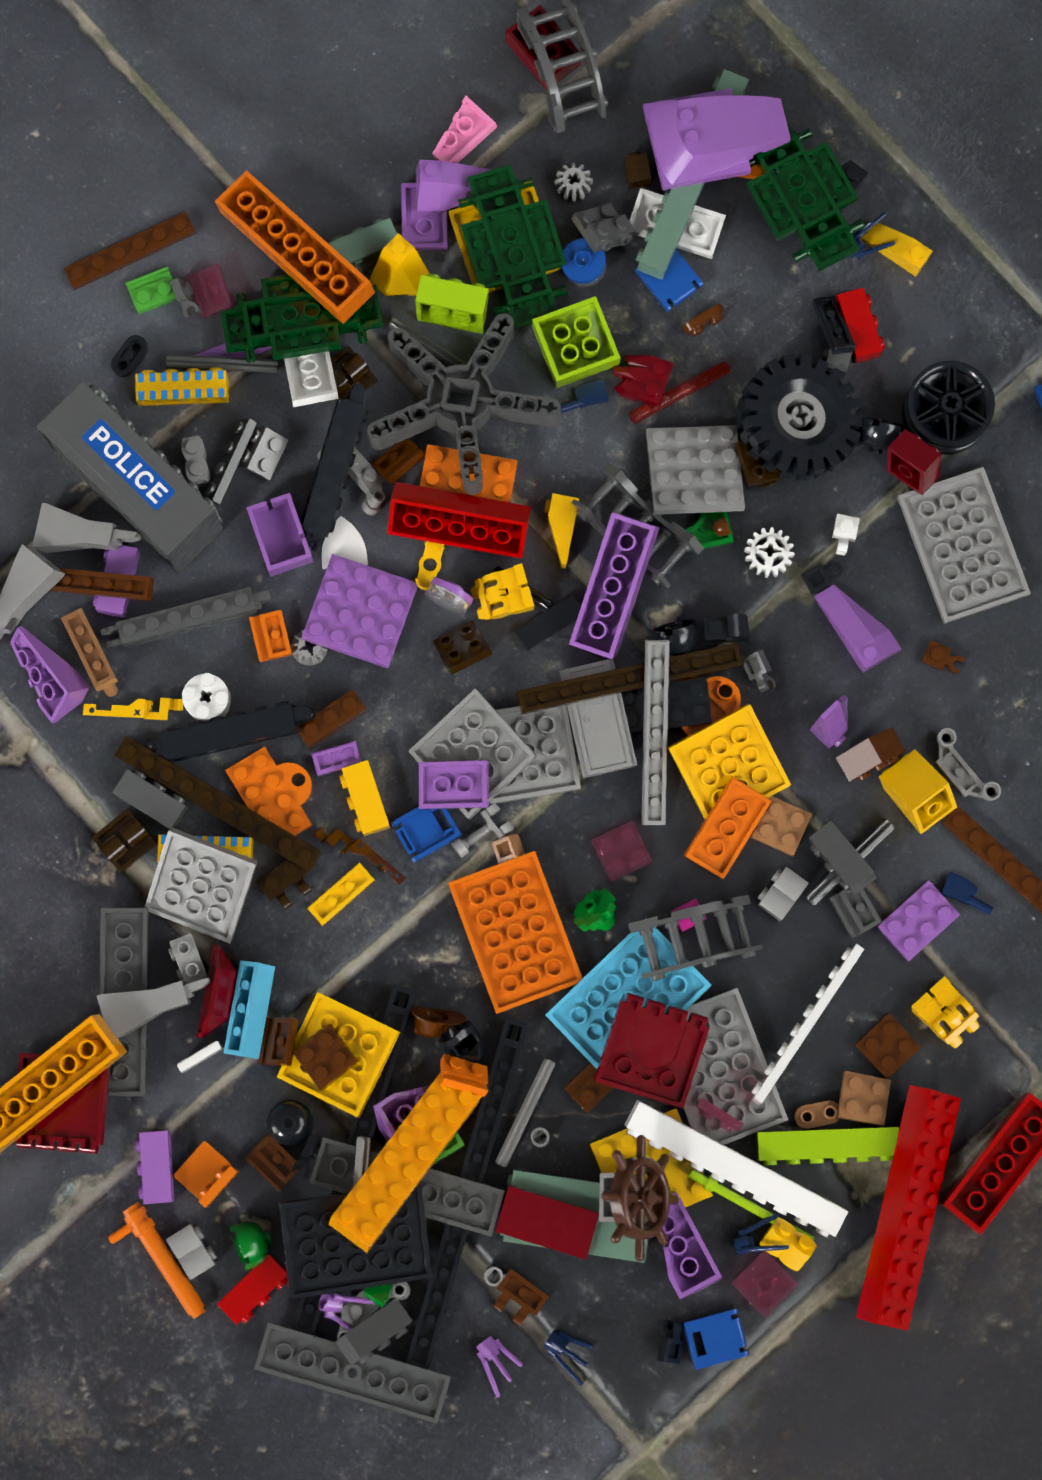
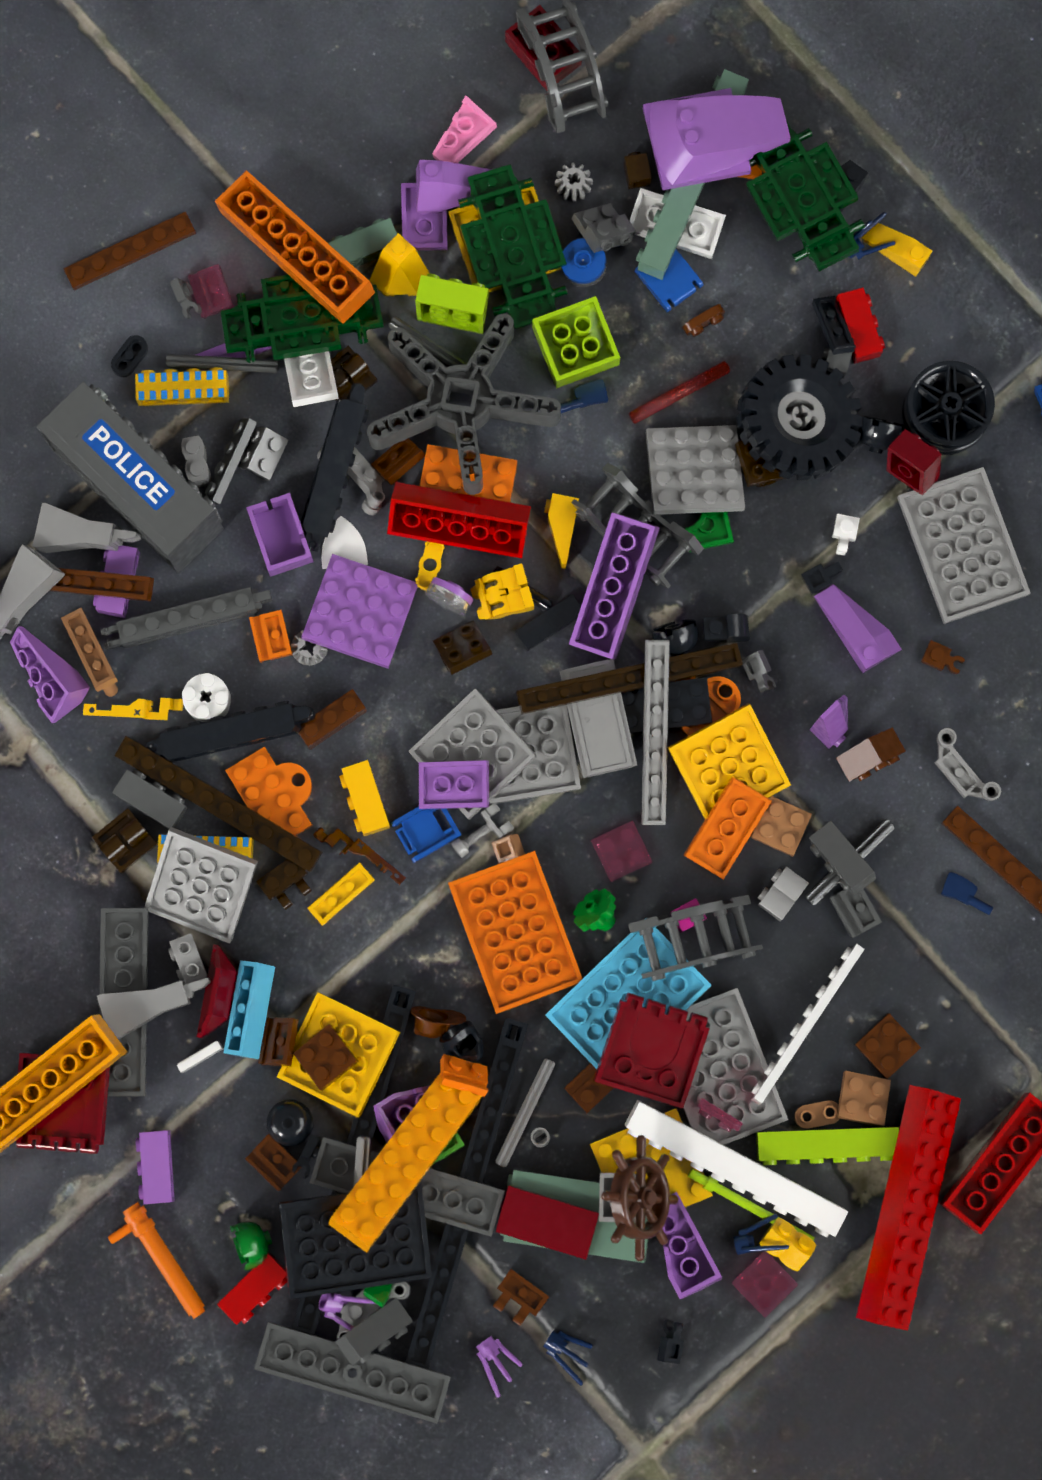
(151, 290): bright green plate -> none
(192, 1251): light grey brick -> none
(206, 1173): orange bracket -> none
(336, 758): medium lavender plate -> none
(497, 1277): light grey hinge -> none
(643, 378): dark red plate -> none
(720, 1338): blue container -> none
(721, 527): reddish brown hinge -> none
(760, 552): white gear -> none
(918, 791): yellow slope -> none
(918, 920): medium lavender plate -> none
(953, 1020): yellow hips -> none

